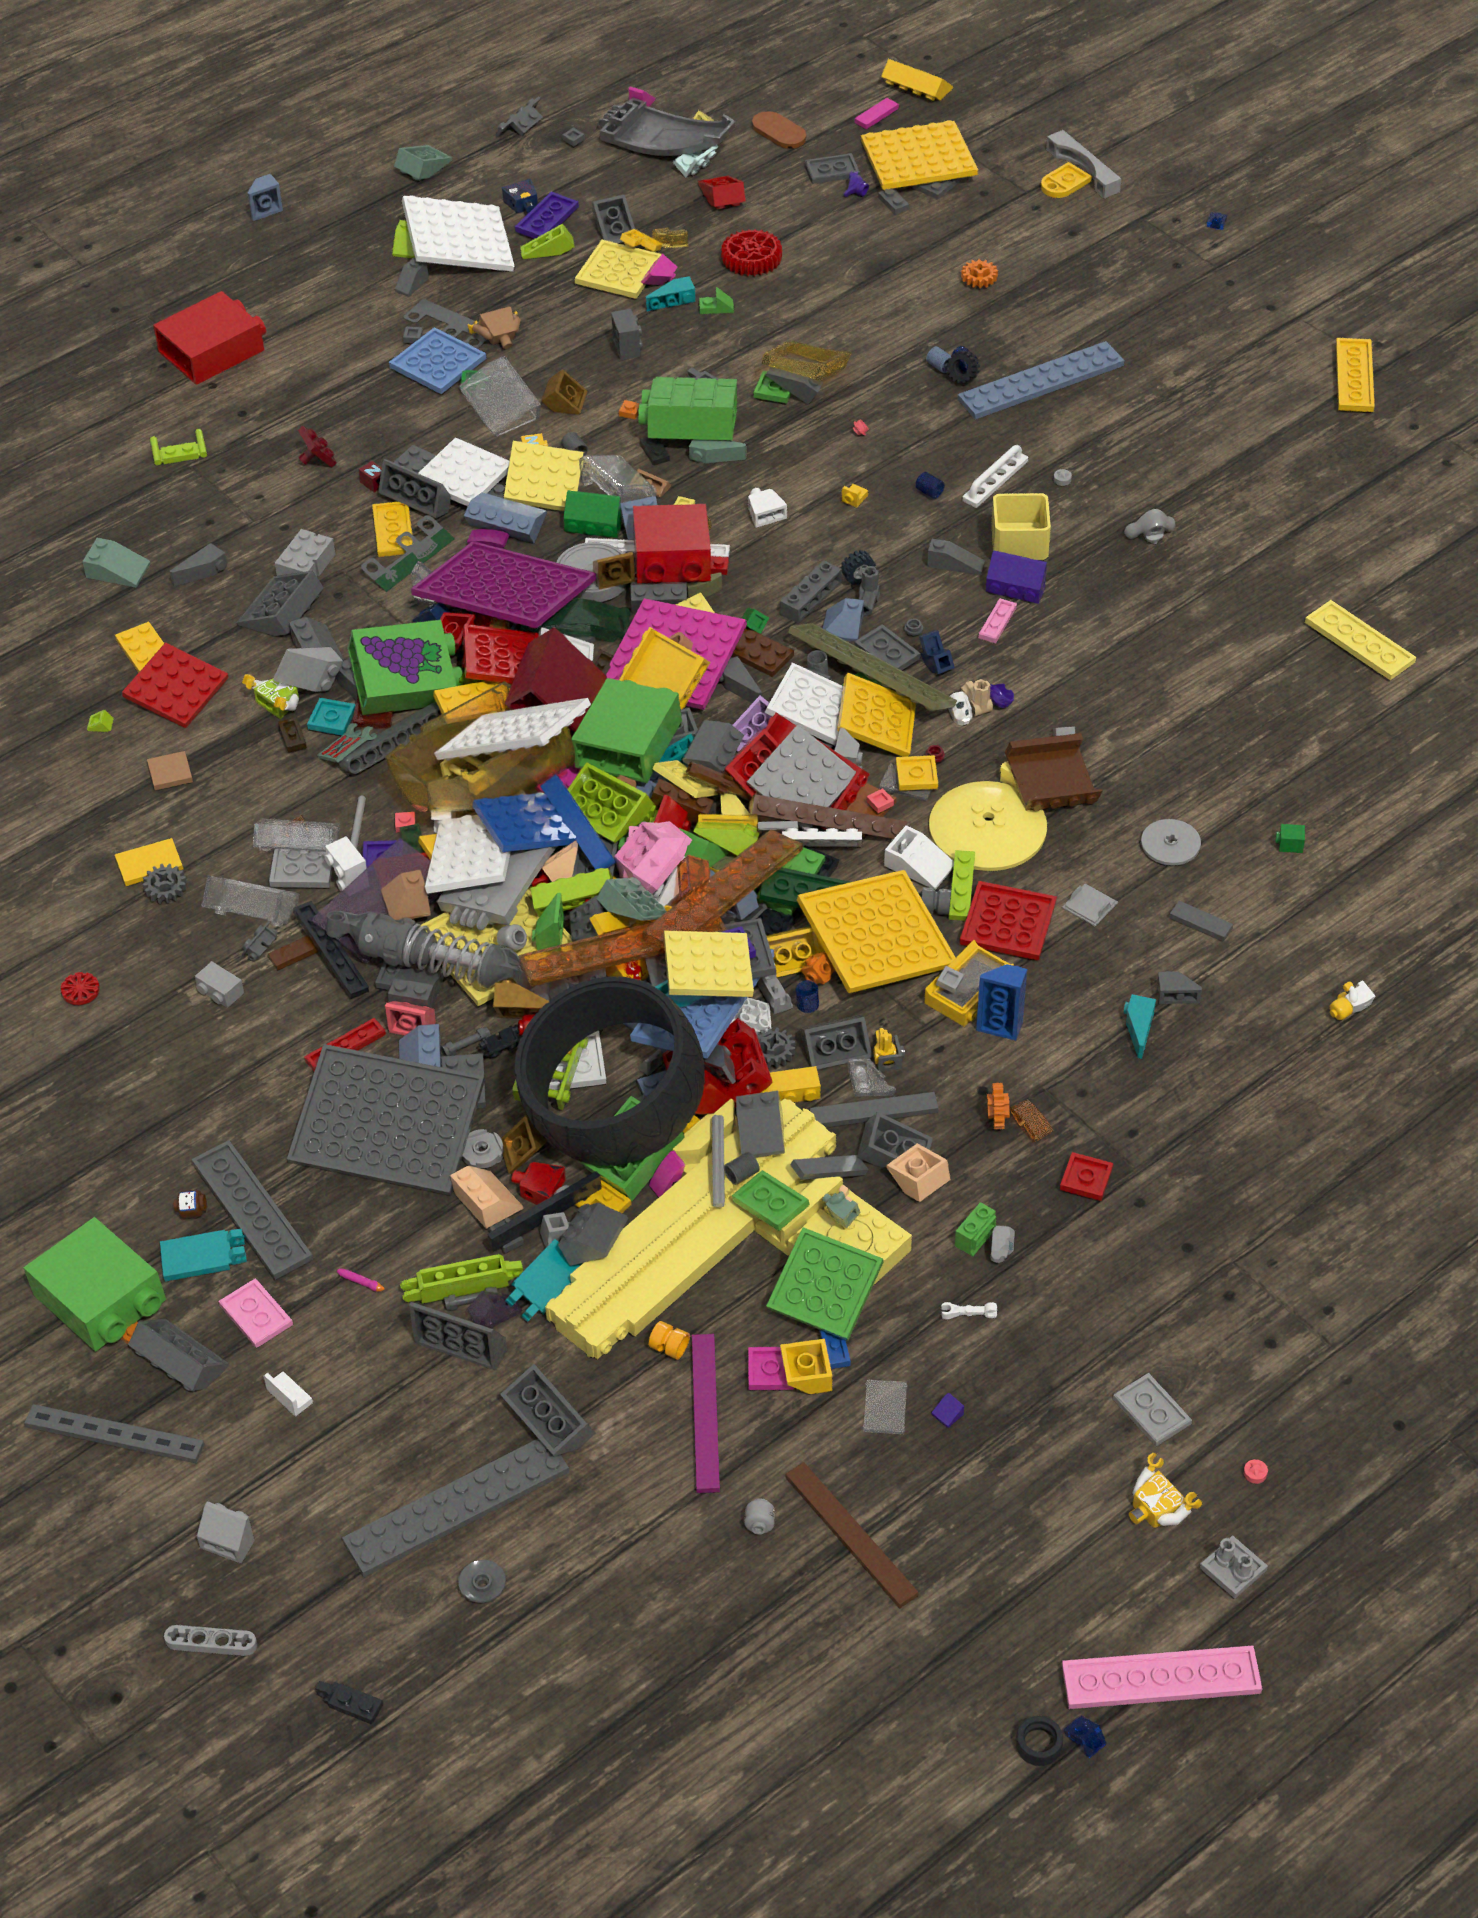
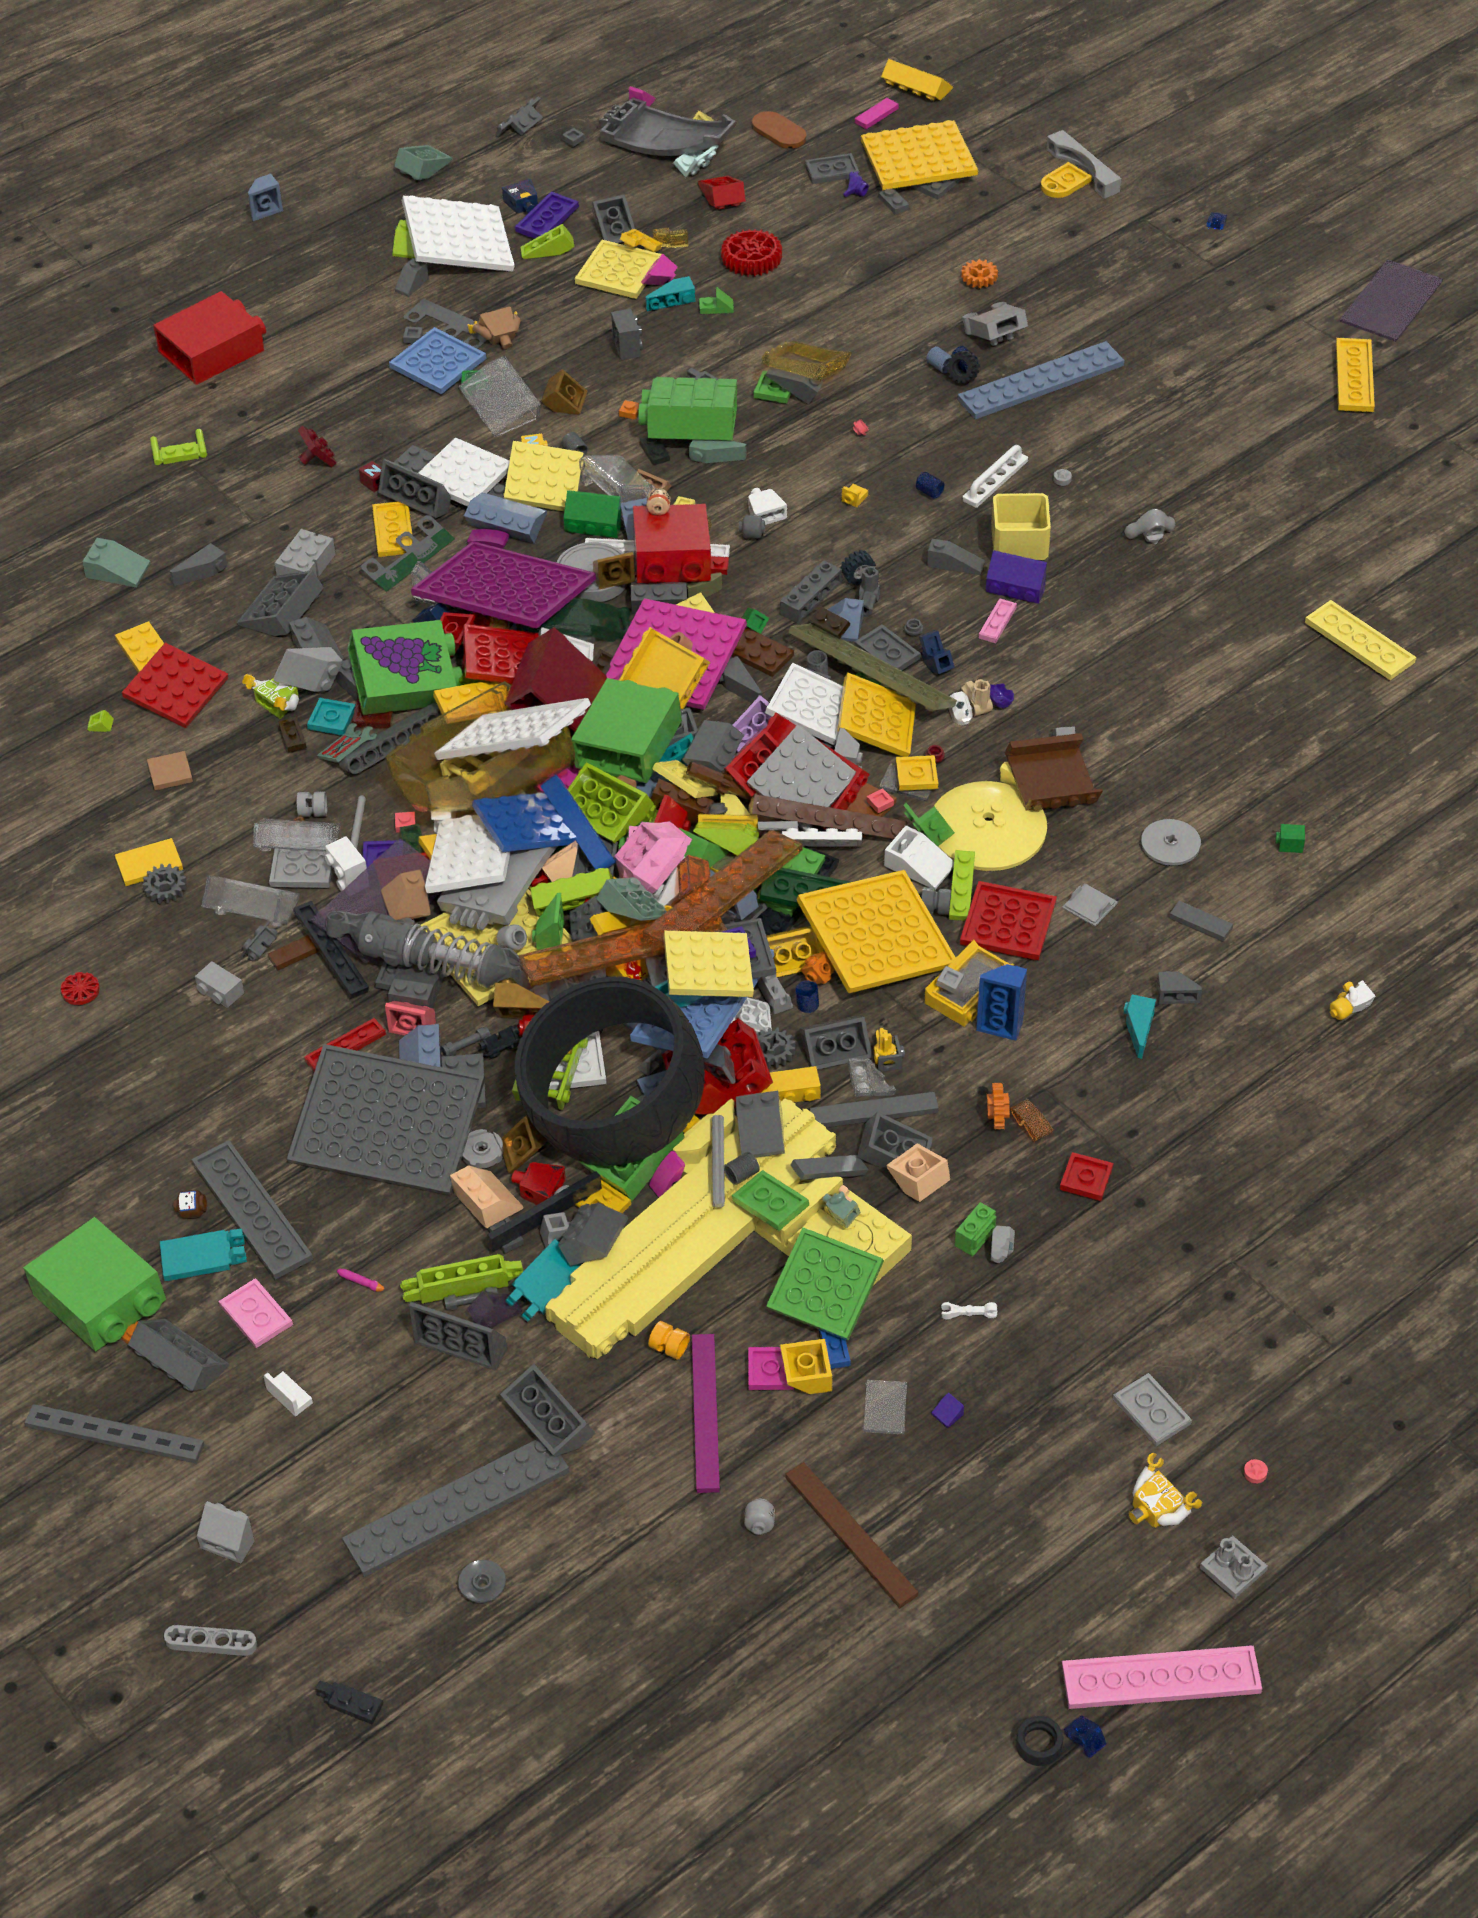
(319, 804): none -> light grey wheel
(658, 501): none -> tan head
(717, 808): none -> dark grey plate
(752, 526): none -> dark grey head
(830, 622): none -> dark brown plate
(932, 824): none -> bright green bracket
(994, 324): none -> light grey piece
(1391, 300): none -> clear purple piece

